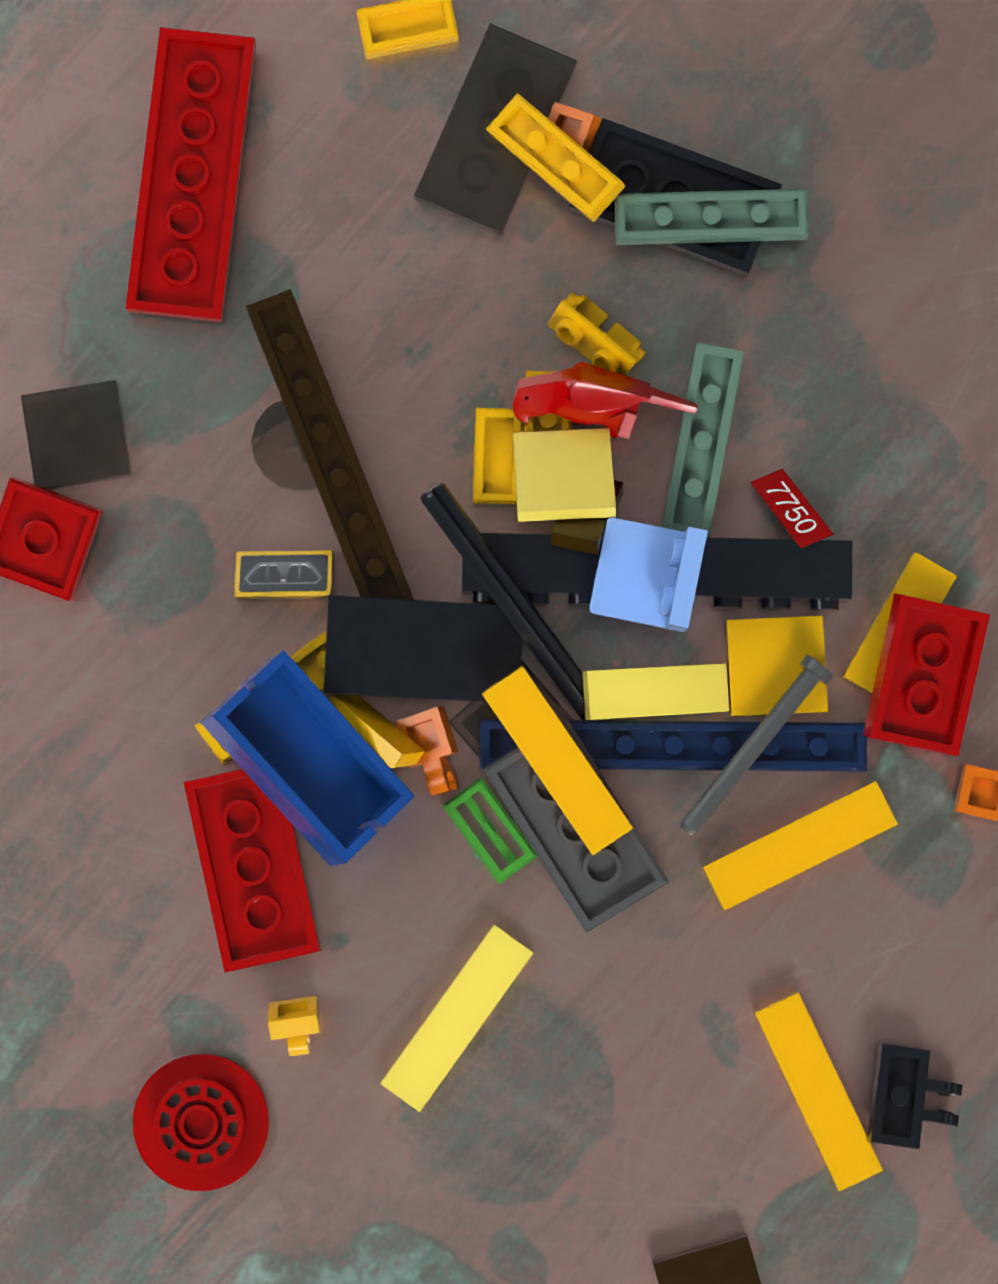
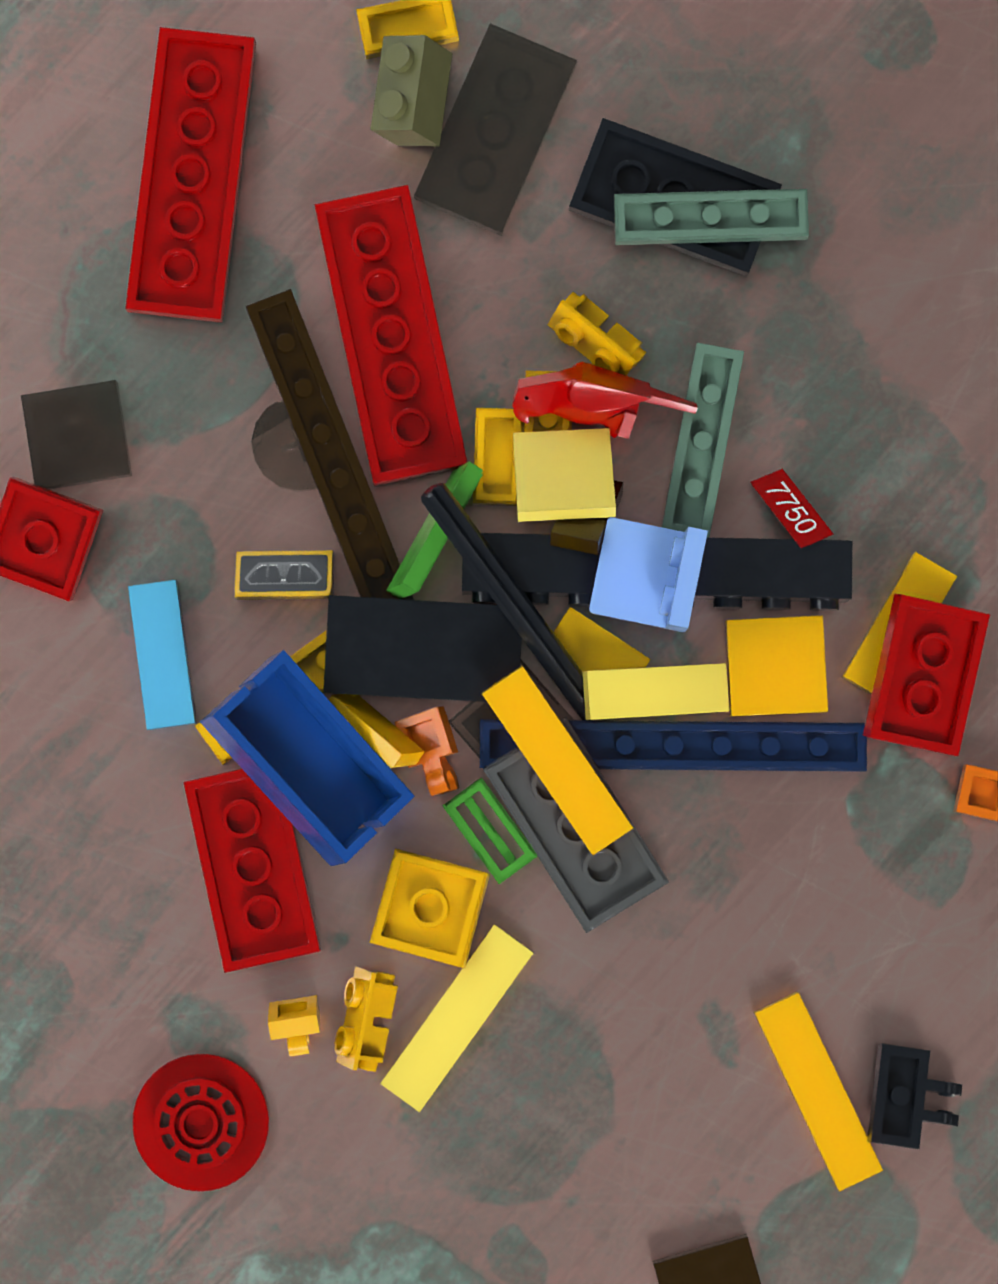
(162, 654): none -> medium azure tile
(358, 1040): none -> yellow hinge
(391, 335): none -> red plate
(411, 90): none -> olive brick
(429, 908): none -> yellow plate
(431, 537): none -> bright green tile
(555, 157): yellow tile -> none
(576, 124): orange plate -> none
(594, 646): none -> yellow tile
(756, 743): dark grey bar -> none
(799, 845): yellow tile -> none

